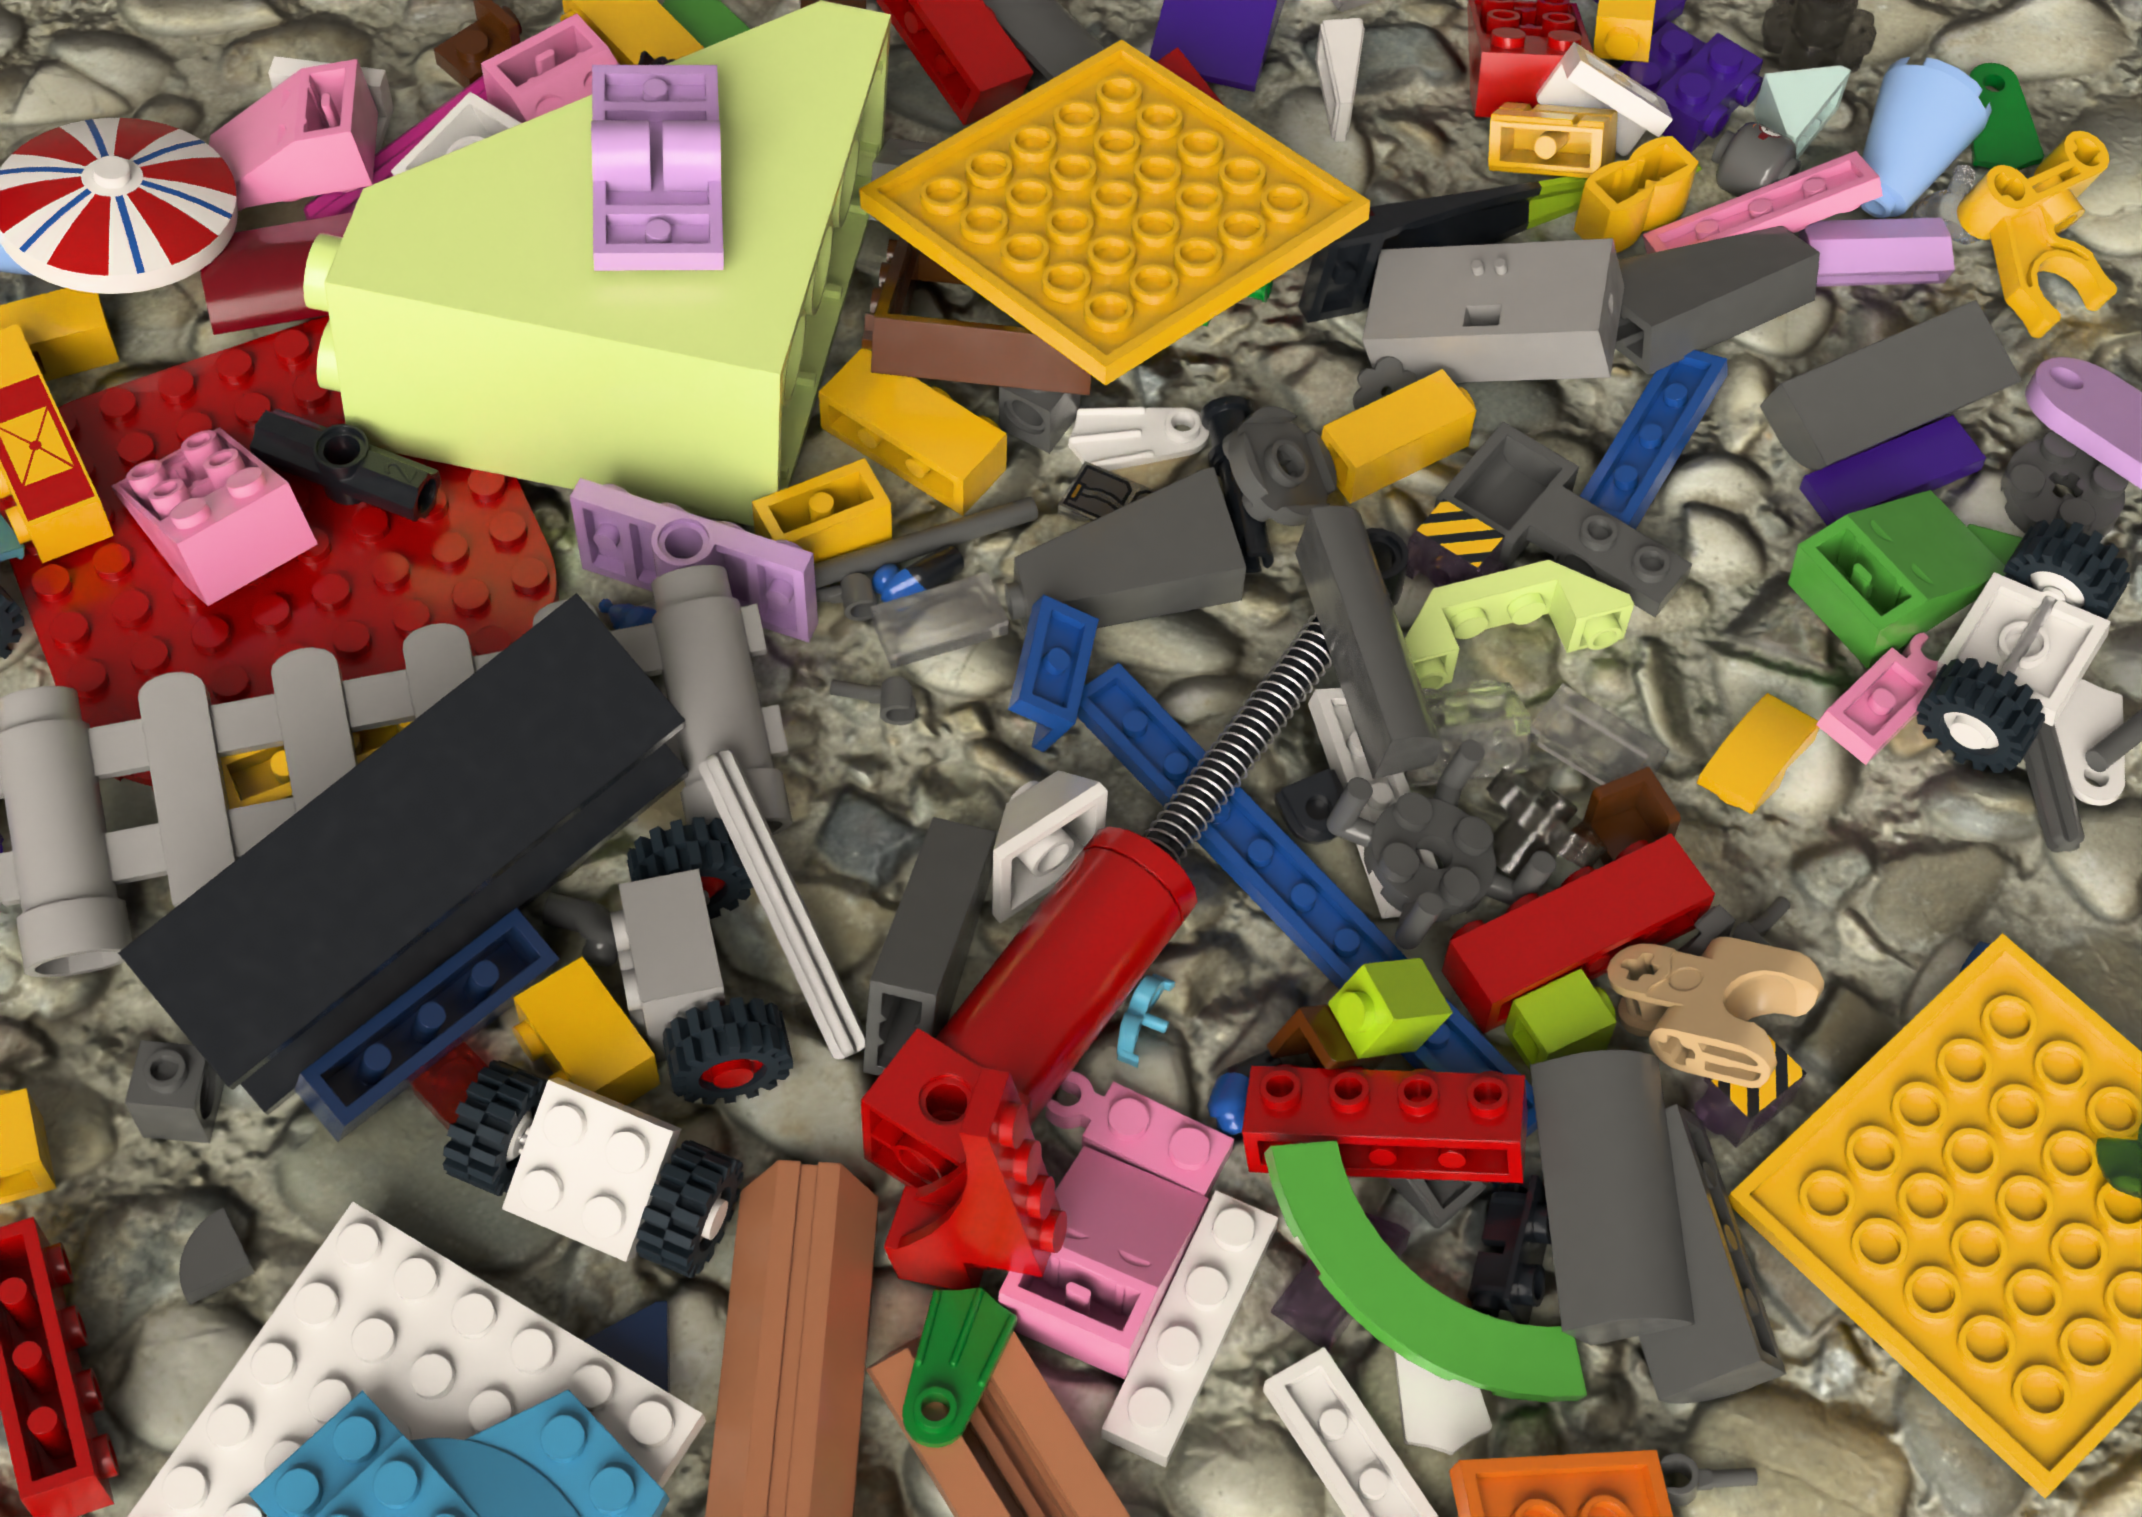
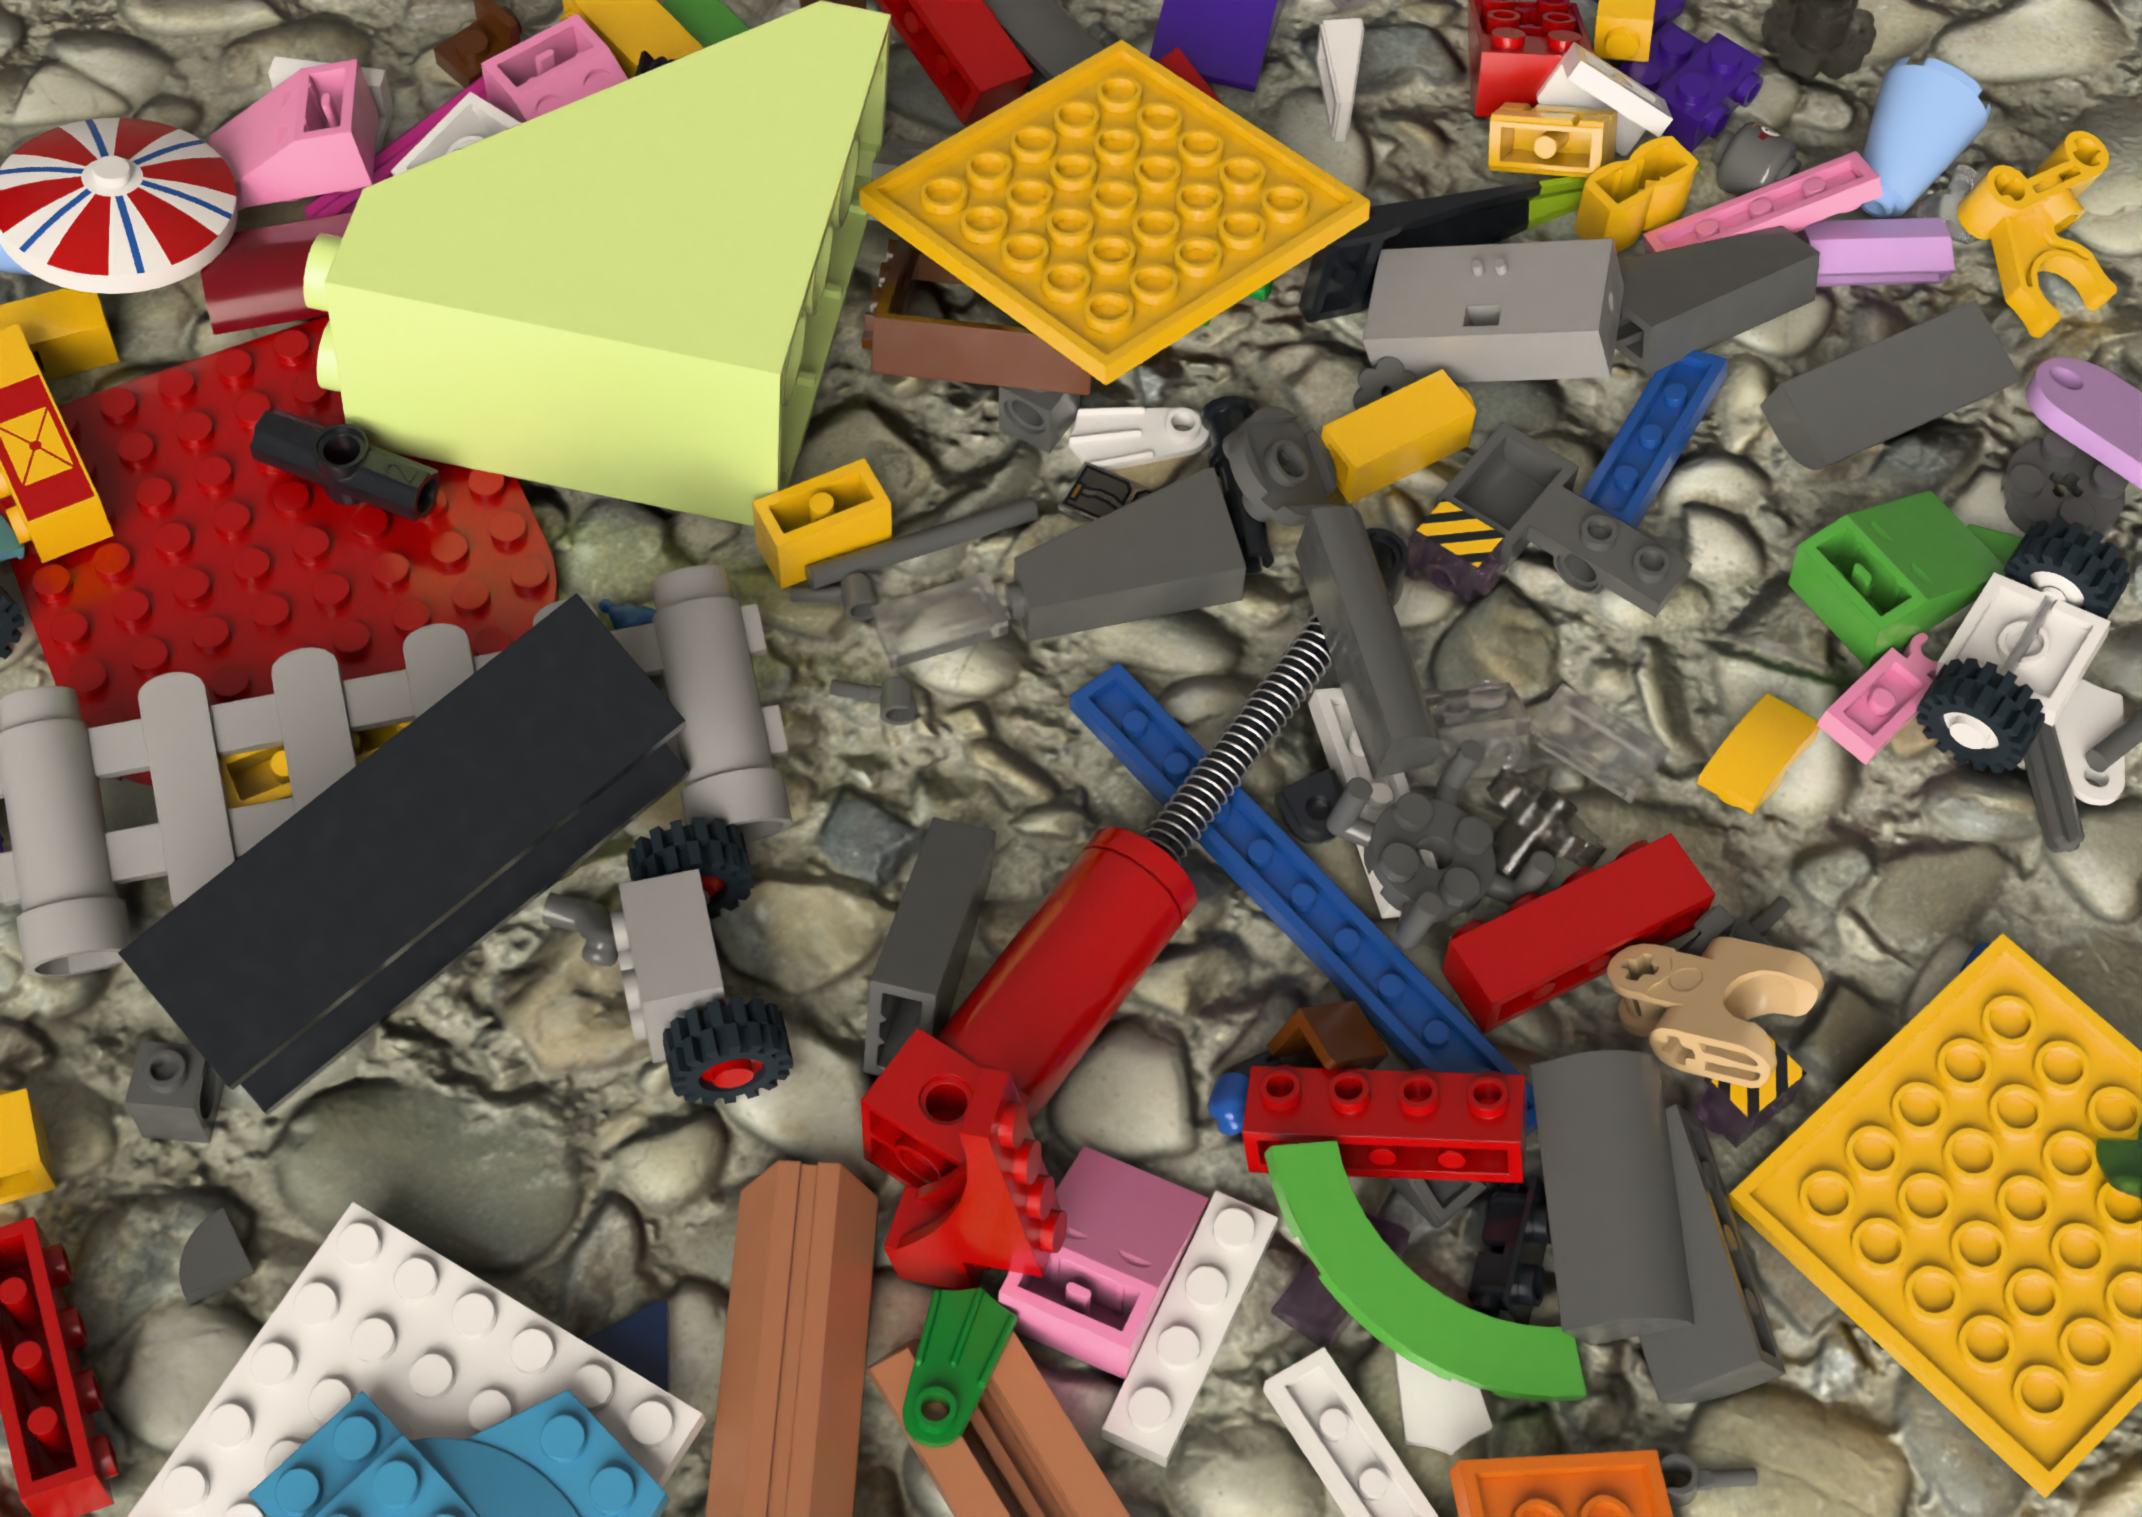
(216, 514): bright pink slope -> none
(425, 1024): dark blue brick -> none
(446, 1083): clear red plate -> none
(584, 1035): yellow brick -> none
(592, 1168): plate -> none
(645, 539): lavender plate -> none
(656, 168): lavender plate -> none
(783, 904): axle -> none
(914, 432): yellow brick -> none
(919, 576): arm -> none
(1042, 836): white slope -> none
(1053, 668): blue panel -> none
(1138, 1014): medium azure piece -> none
(1144, 1134): bright pink plate -> none
(1389, 1007): lime brick -> none
(1561, 1020): lime brick -> none
(1580, 607): yellowish green slope -> none
(1630, 811): reddish brown panel -> none
(1800, 102): light aqua slope -> none
(1894, 470): dark purple tile -> none
(2010, 131): green piece -> none

